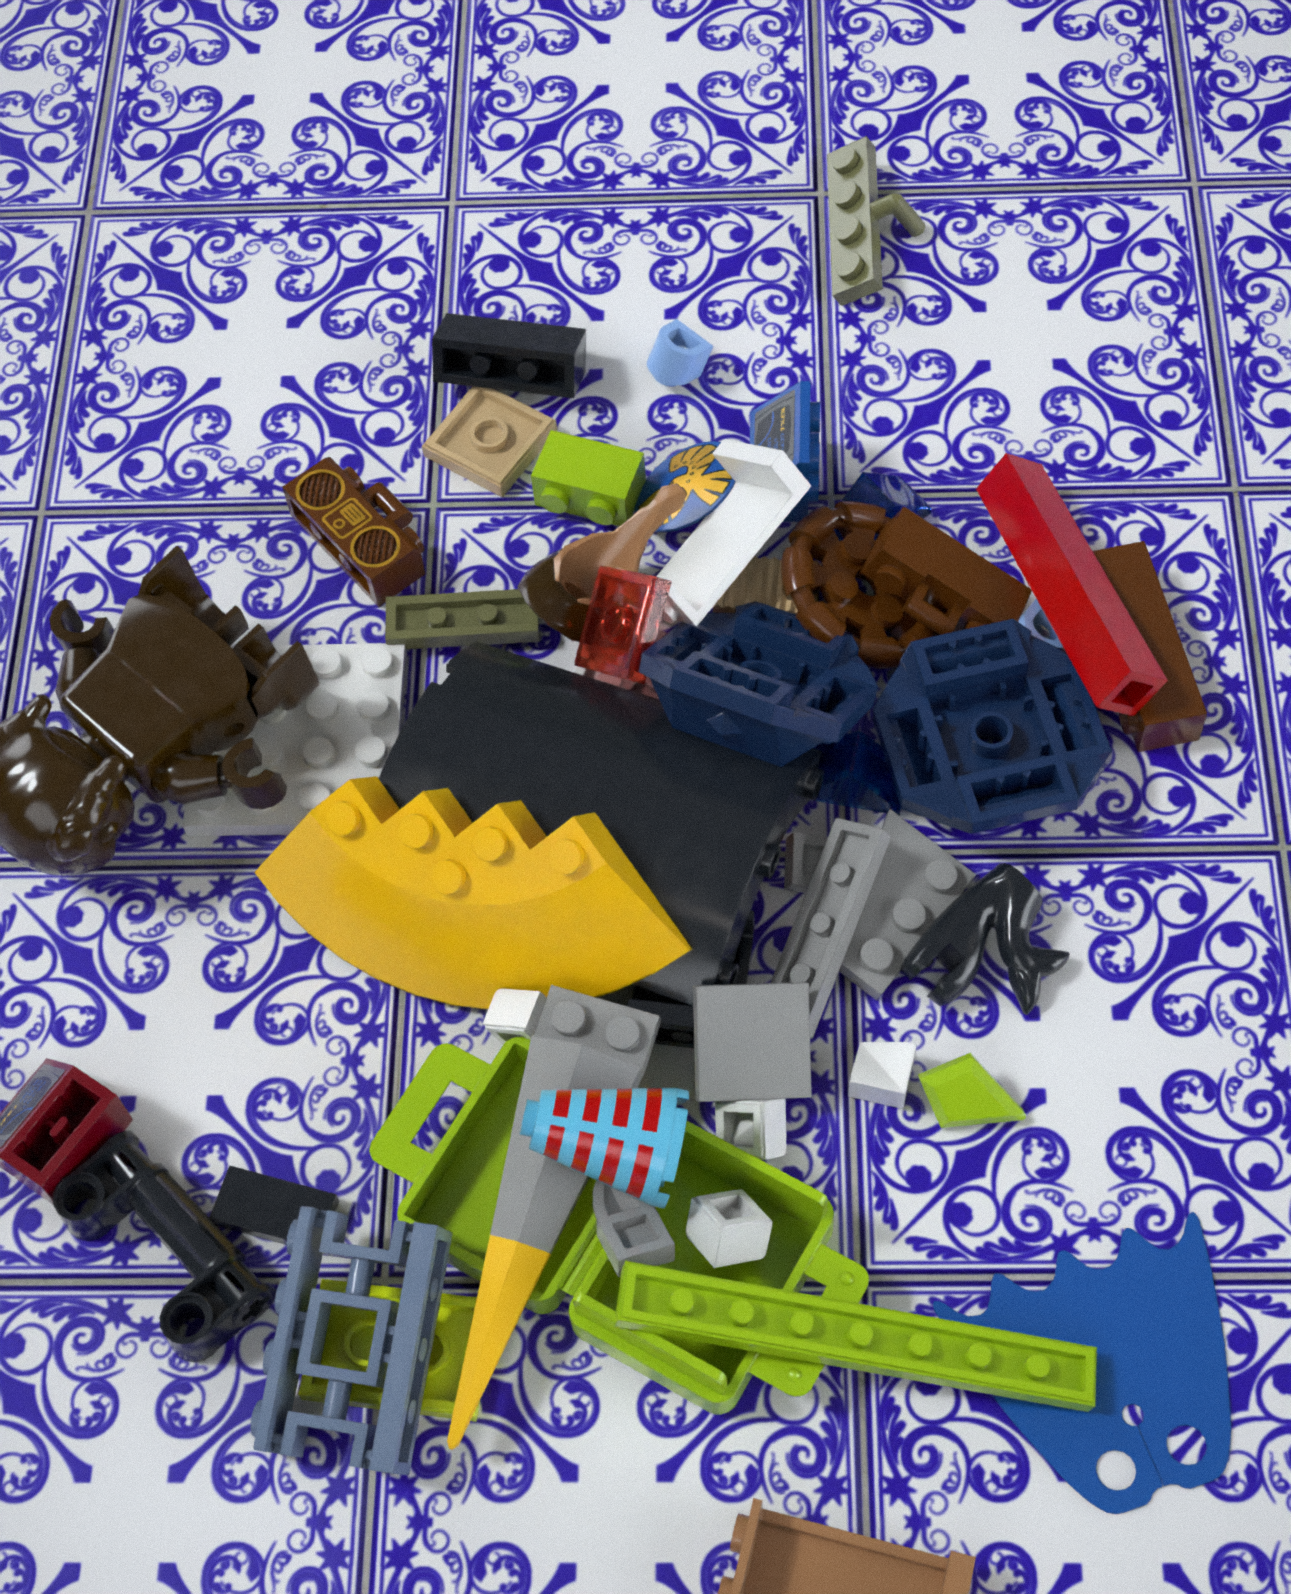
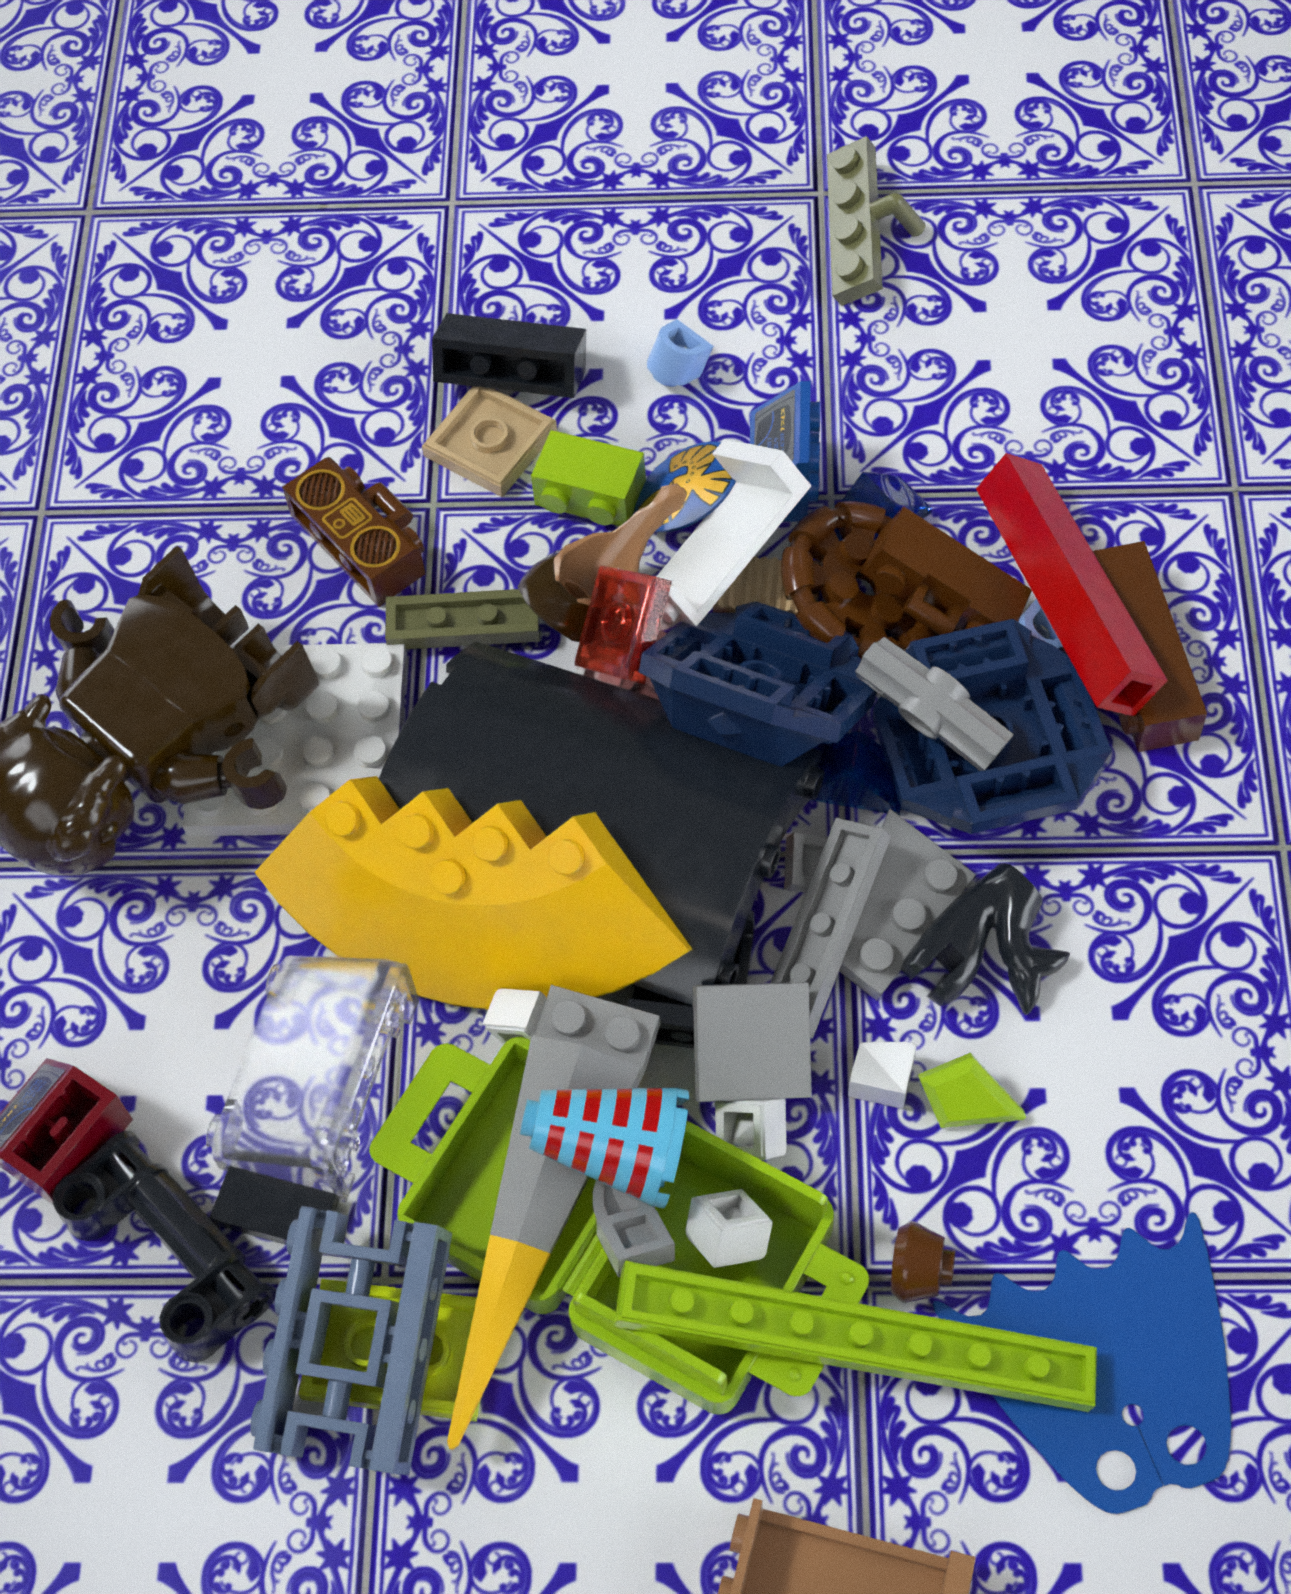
(312, 1069): none -> clear windscreen
(920, 1263): none -> reddish brown cone
(933, 703): none -> light grey piece

